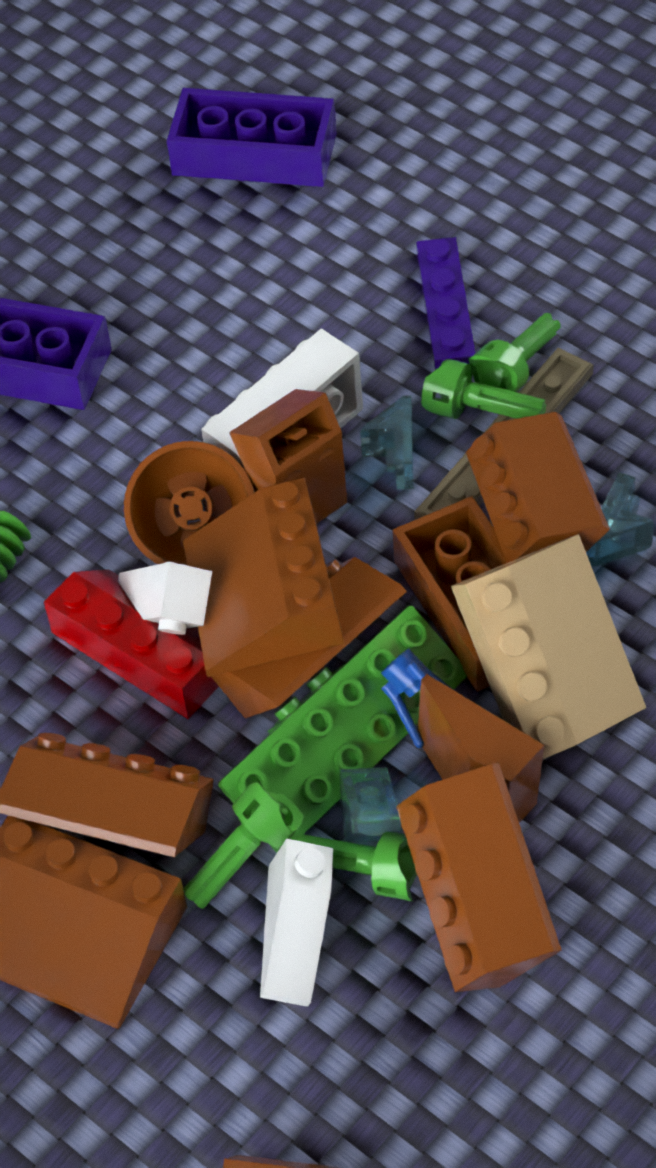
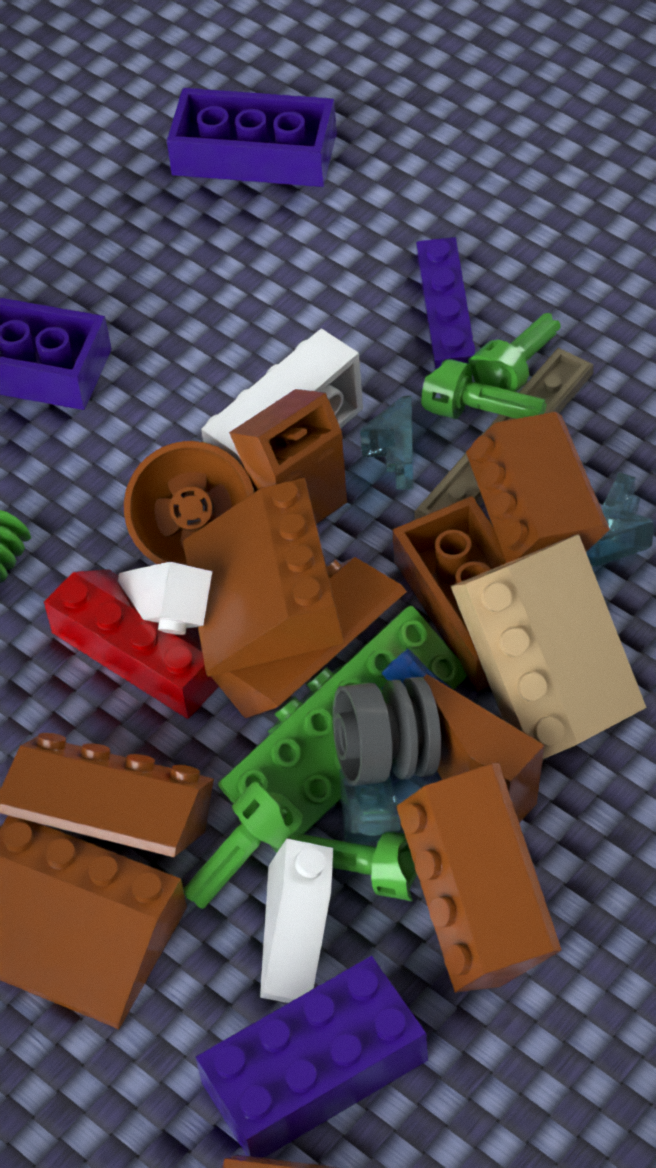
(312, 1058): none -> dark purple brick
(386, 731): none -> dark grey wheel

